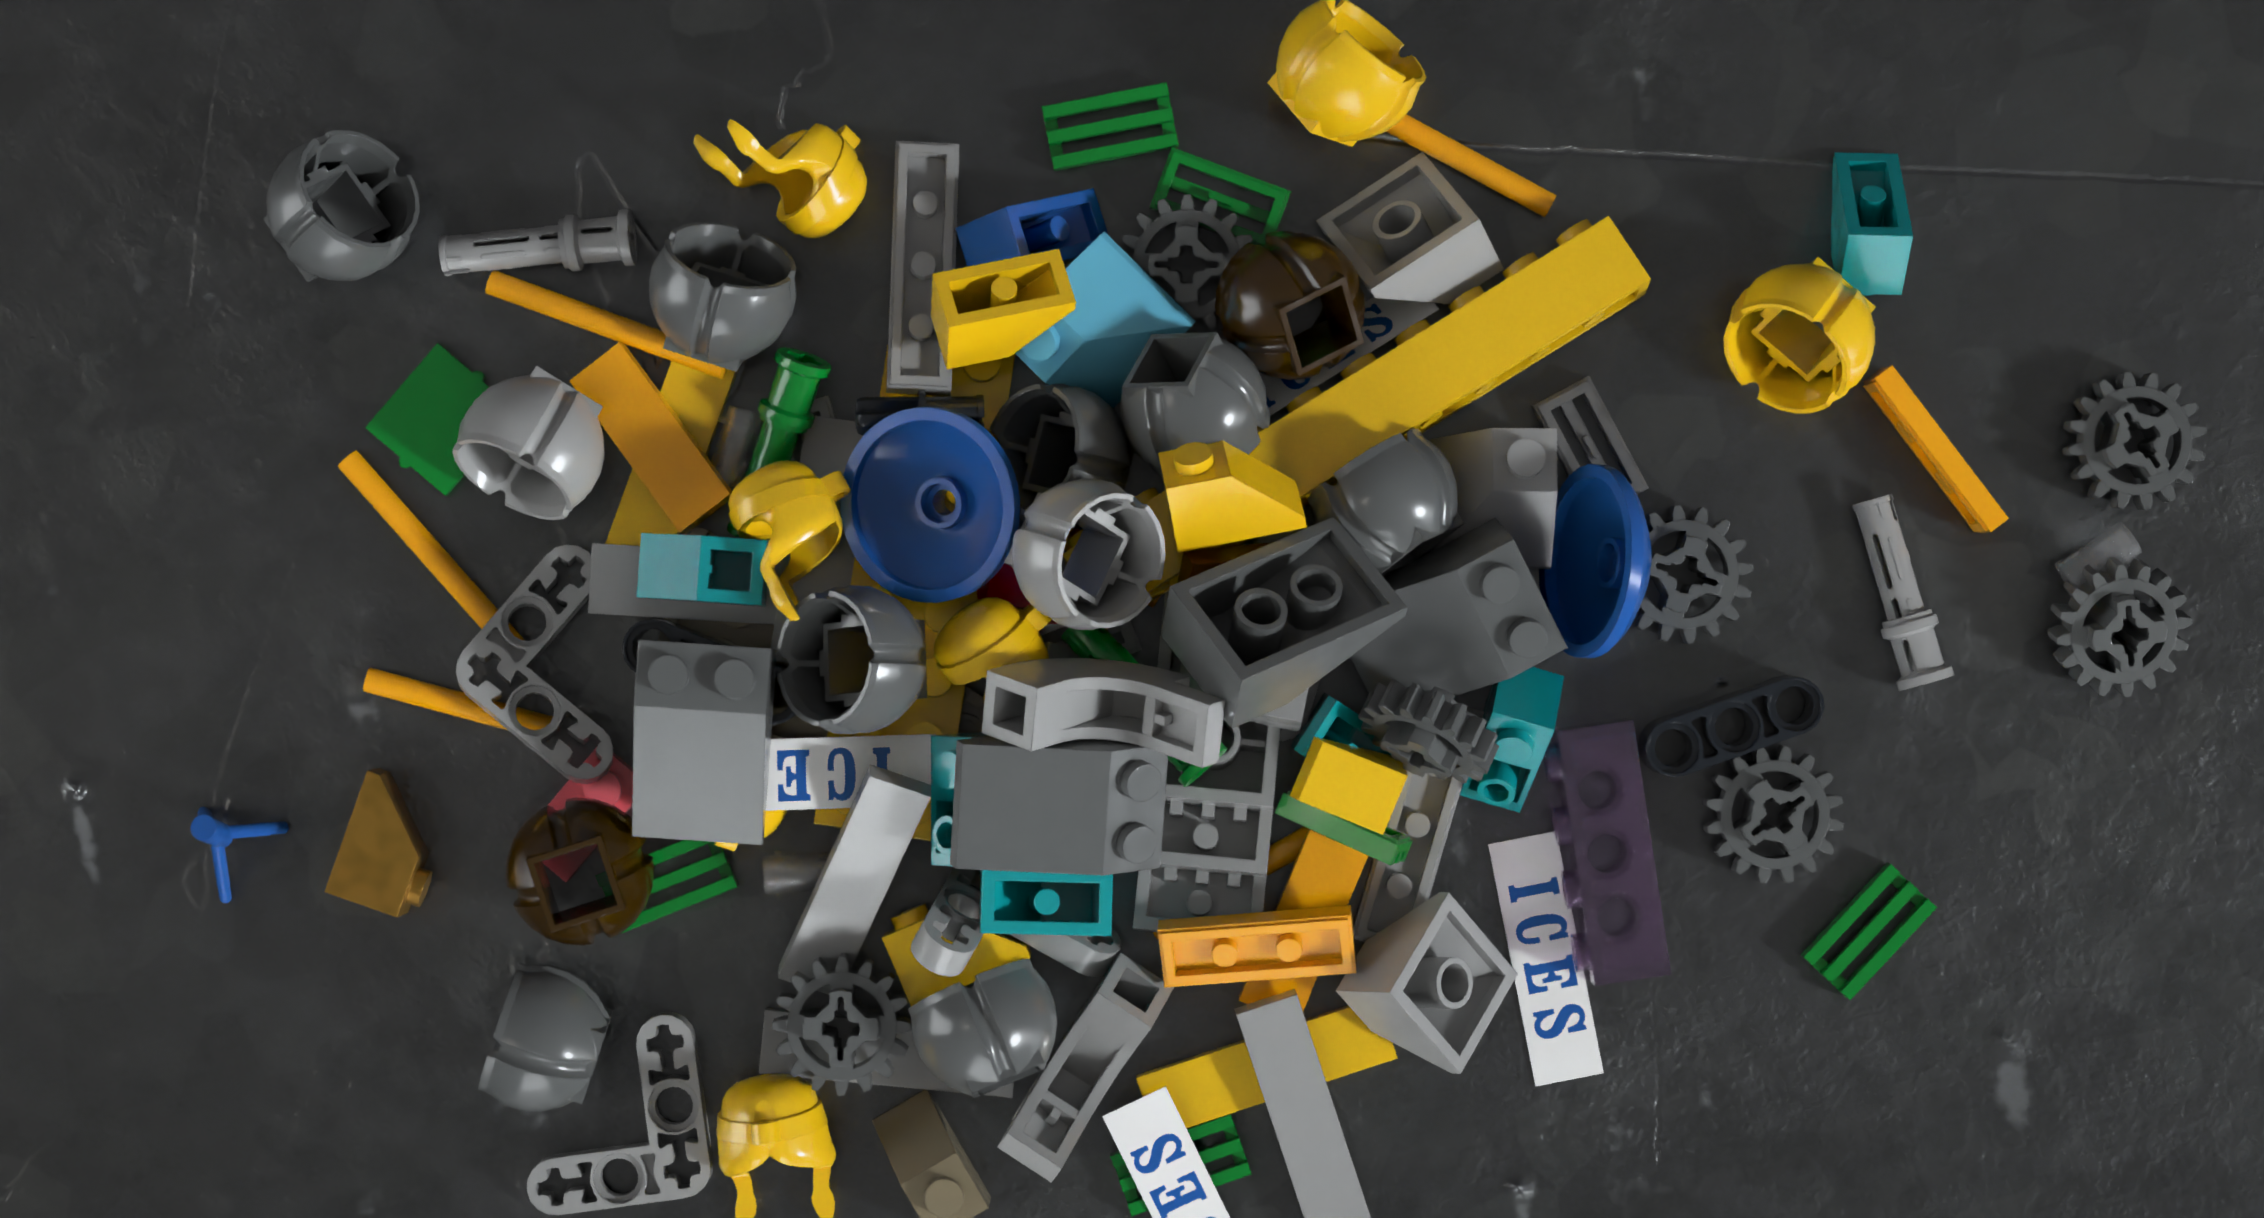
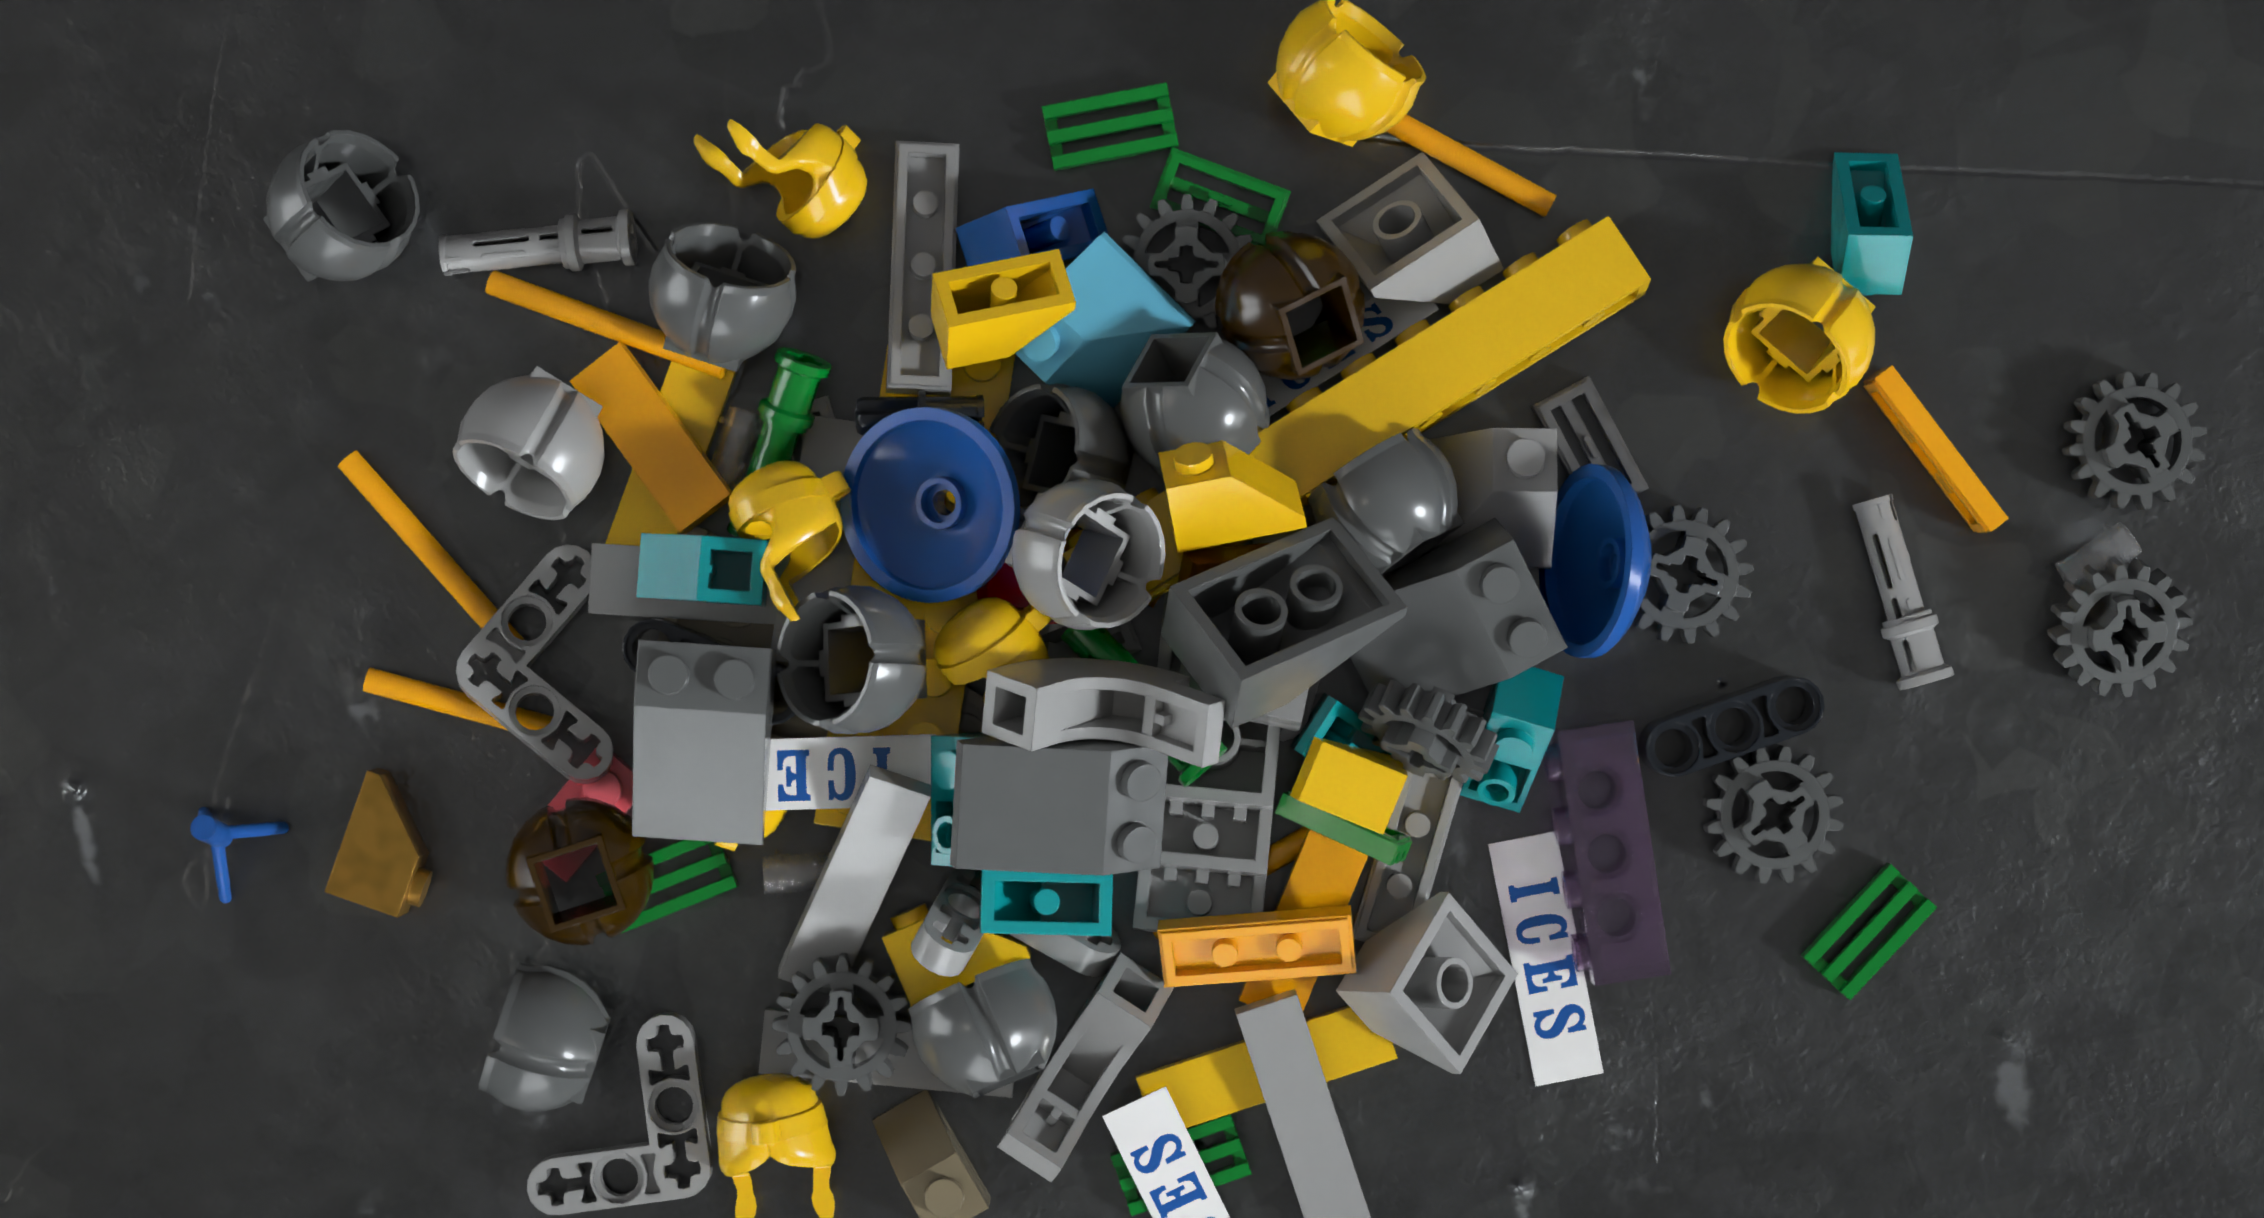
(426, 416): green piece -> none

